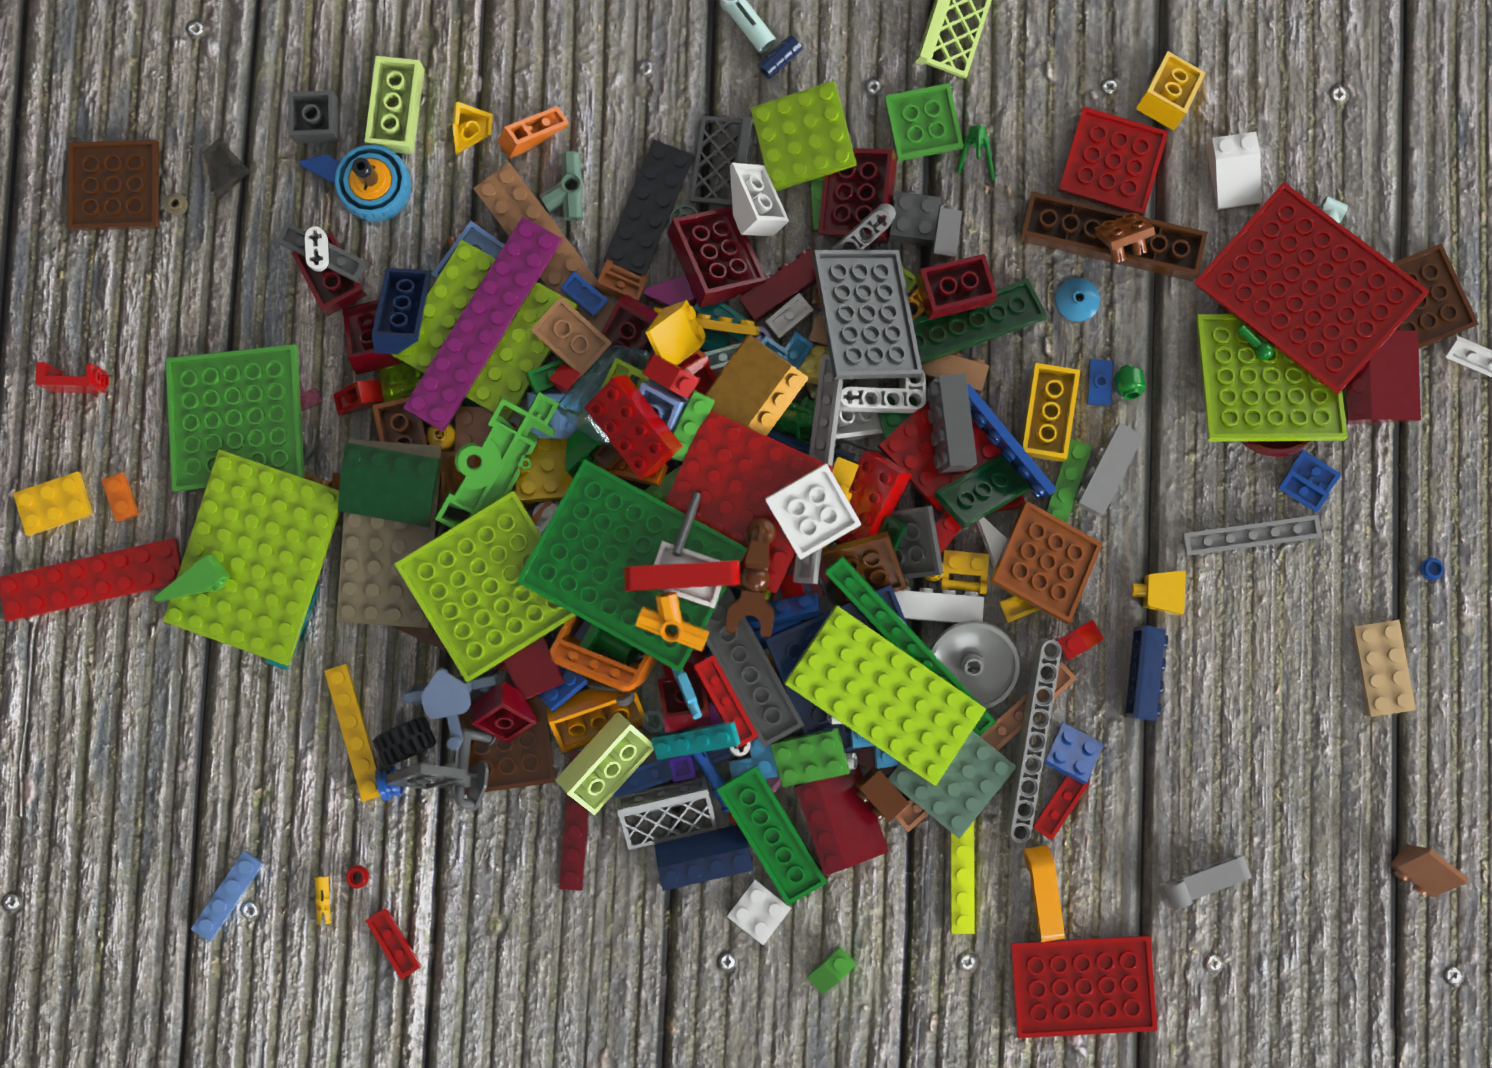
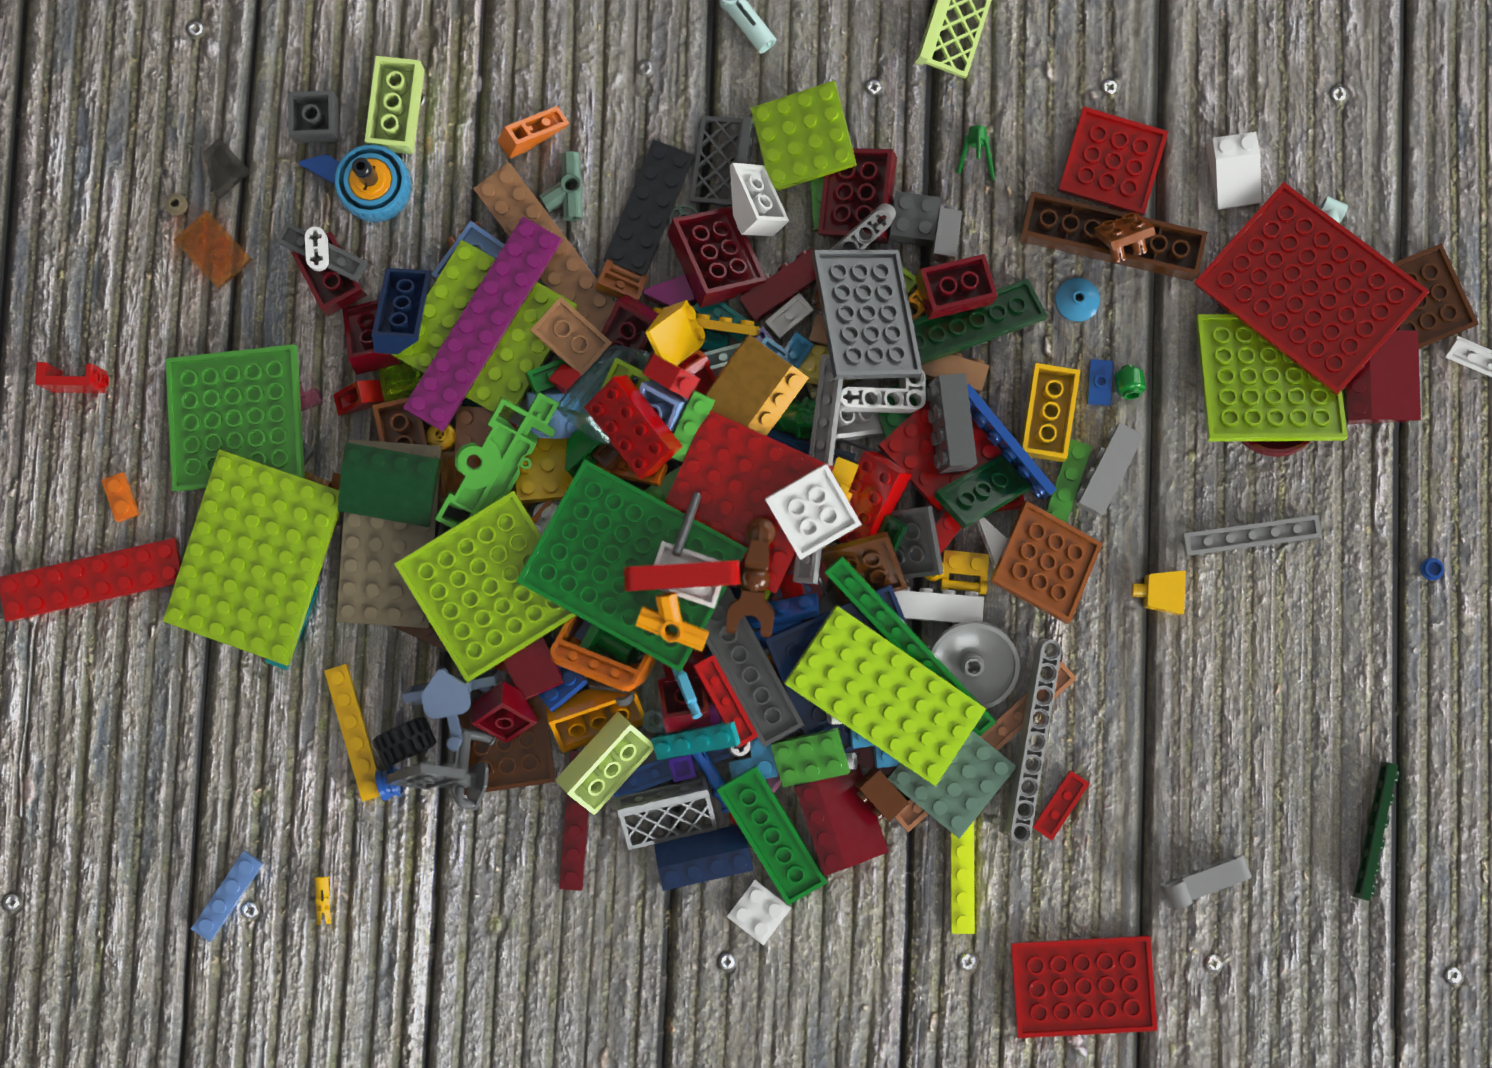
(53, 503): yellow plate -> none
(113, 185): reddish brown plate -> none
(202, 577): bright green slope -> none
(213, 249): none -> clear orange plate
(352, 882): red plate -> none
(393, 943): red plate -> none
(470, 126): yellow slope -> none
(584, 294): blue plate -> none
(779, 57): dark blue axle -> none
(832, 969): bright green slope -> none
(923, 122): bright green plate -> none
(1015, 608): yellow tile -> none
(1045, 893): light orange beam -> none
(1073, 753): plate -> none
(1079, 640): red slope -> none
(1145, 673): dark blue slope -> none
(1171, 91): yellow slope -> none
(1262, 349): green bar -> none
(1309, 480): blue slope -> none
(1377, 824): none -> dark green plate
(1383, 668): tan plate -> none
(1426, 871): nougat slope -> none

